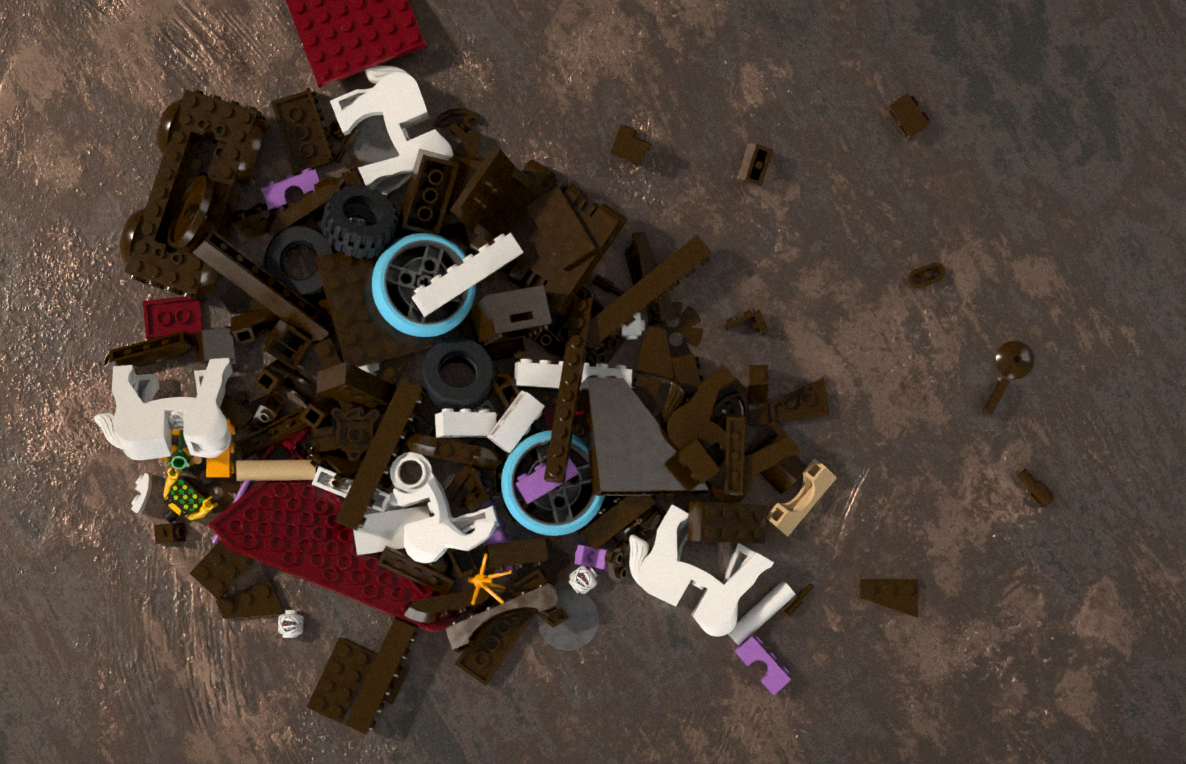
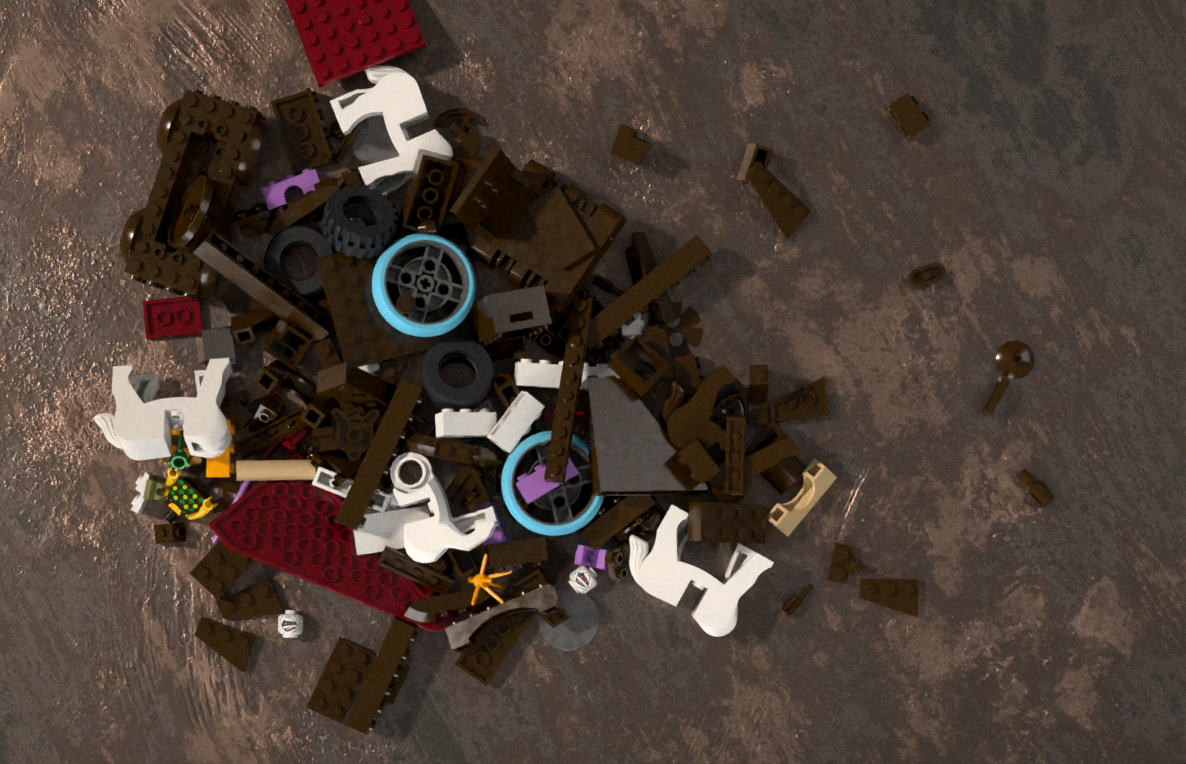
(150, 351): dark brown brick -> none
(154, 490): none -> olive tile
(227, 641): none -> dark brown wing
(405, 304): none -> dark brown plate
(427, 227): none -> dark brown hose
(467, 274): white brick -> none
(647, 355): none -> dark brown window
(758, 324): dark brown bracket -> none
(761, 612): white brick -> none
(775, 676): medium lavender arch -> none
(779, 201): none -> dark brown wing
(842, 563): none -> dark brown hinge

